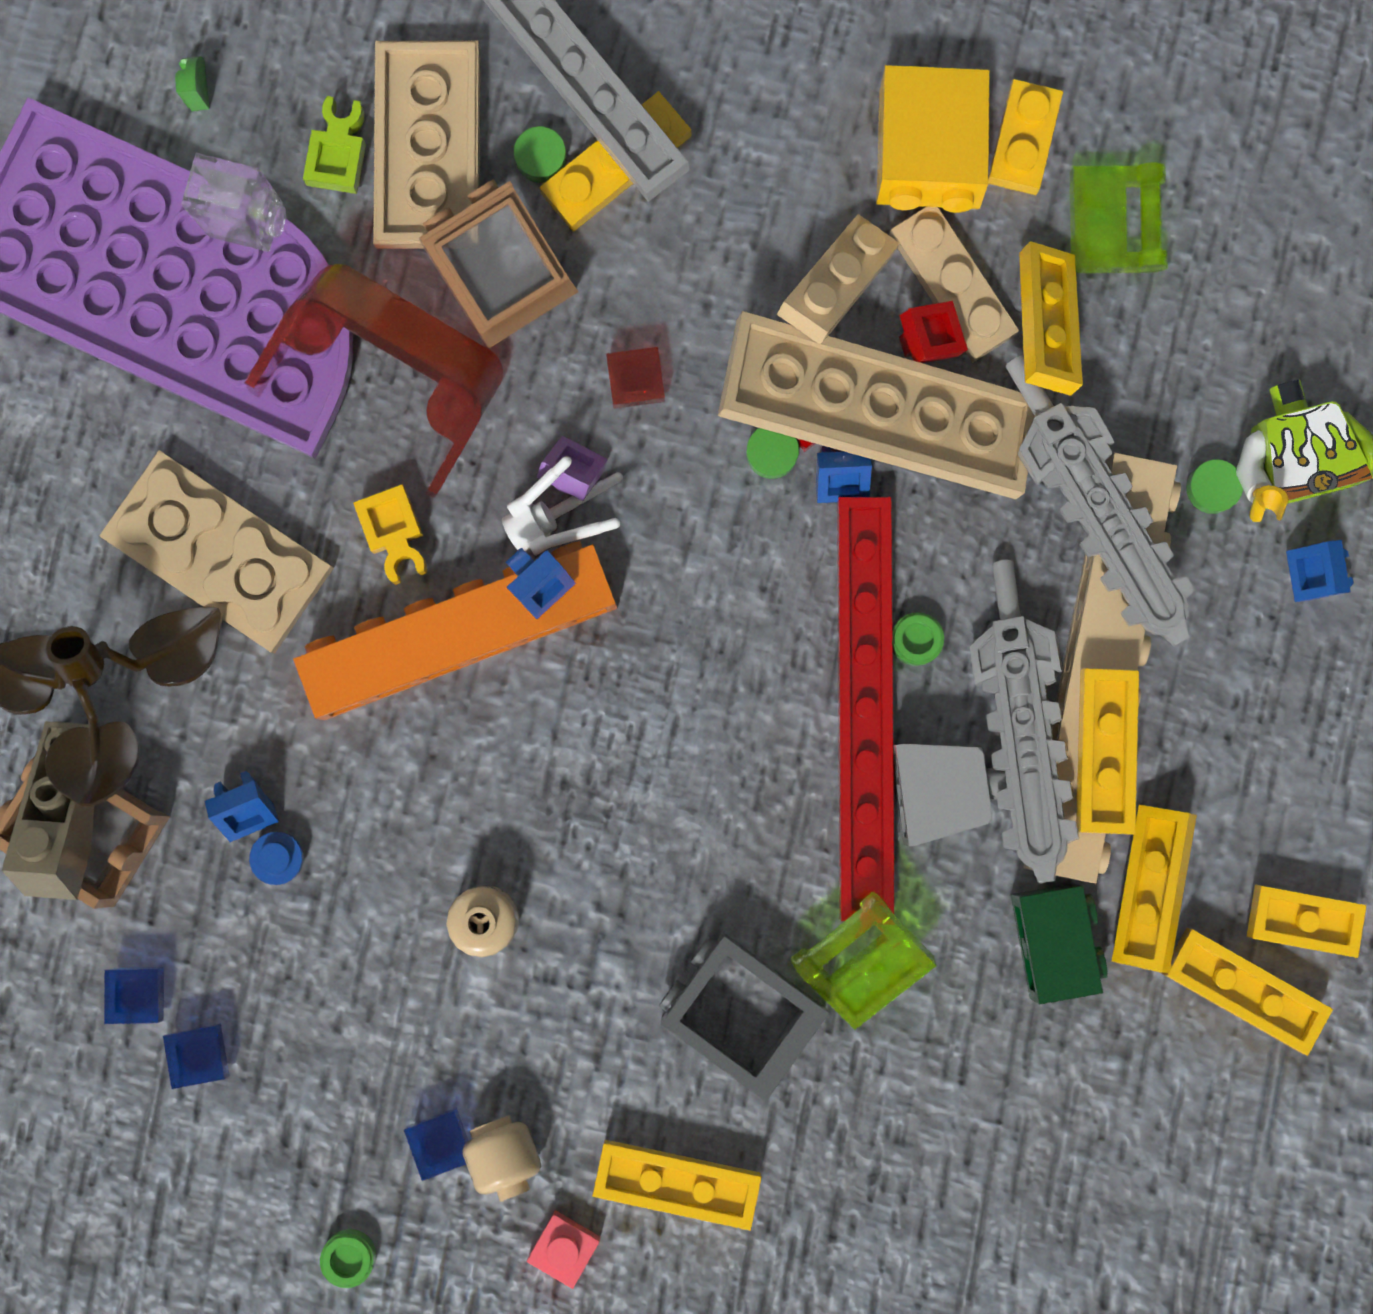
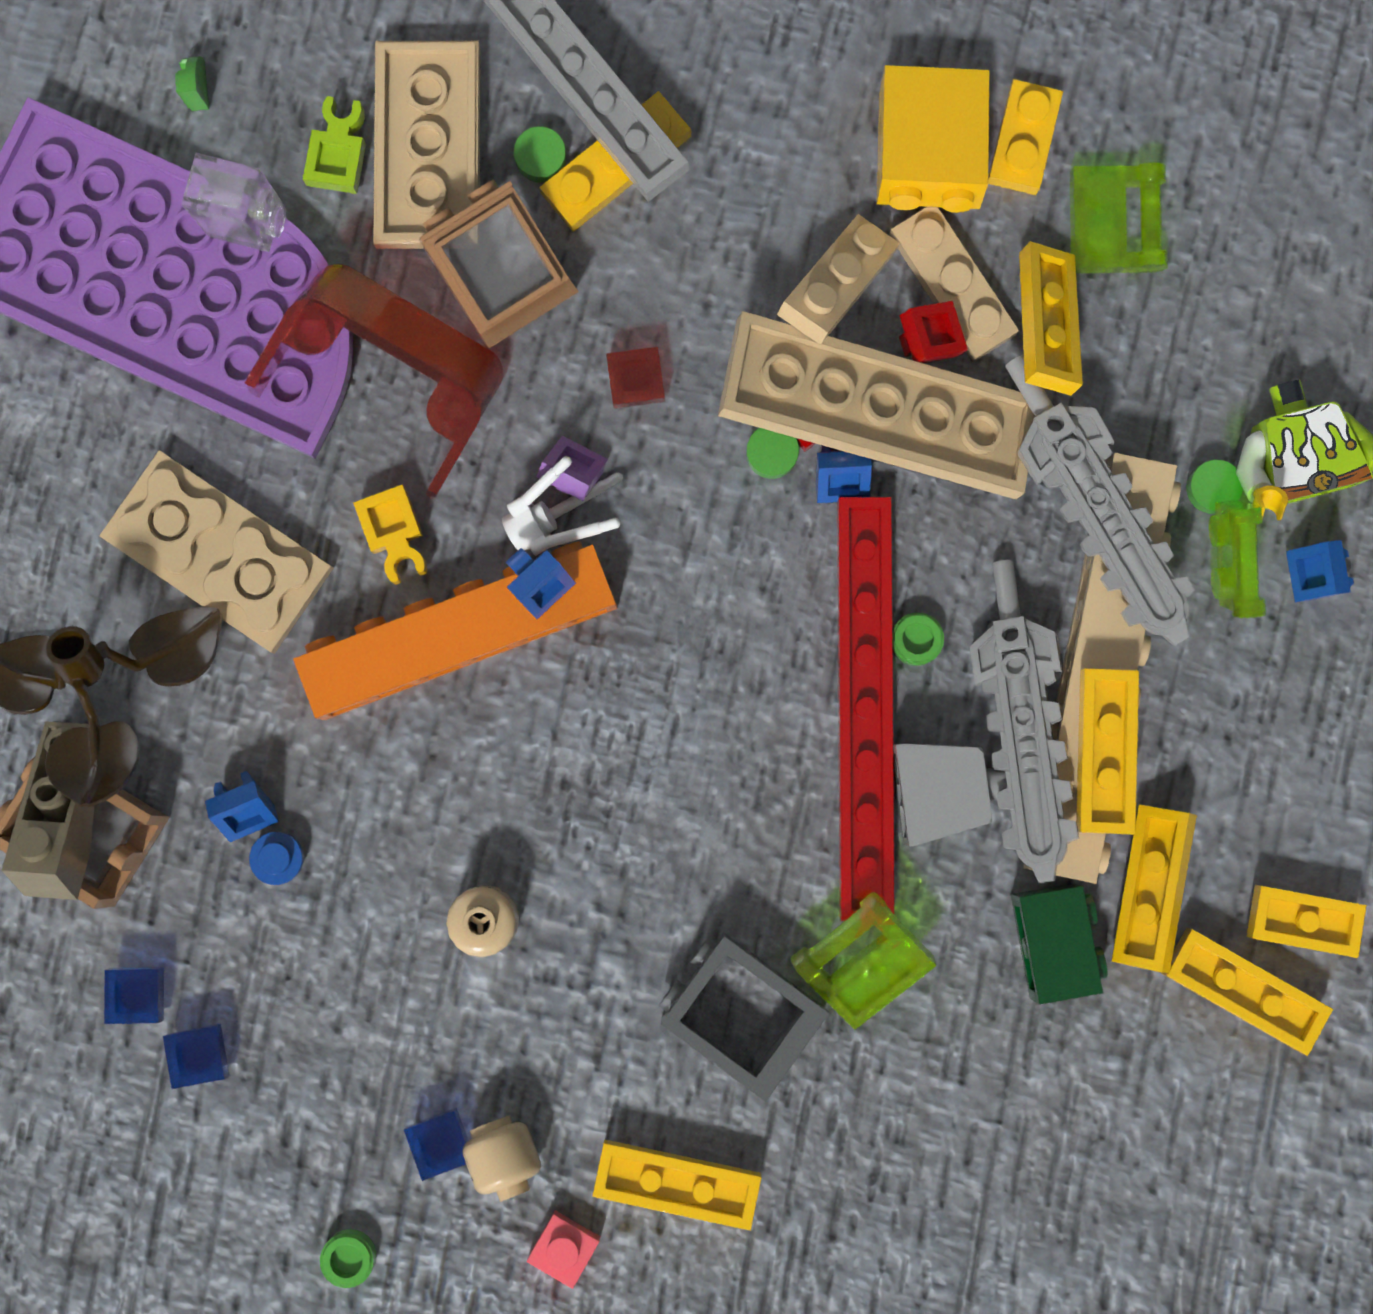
(1237, 576): none -> clear neon green plate

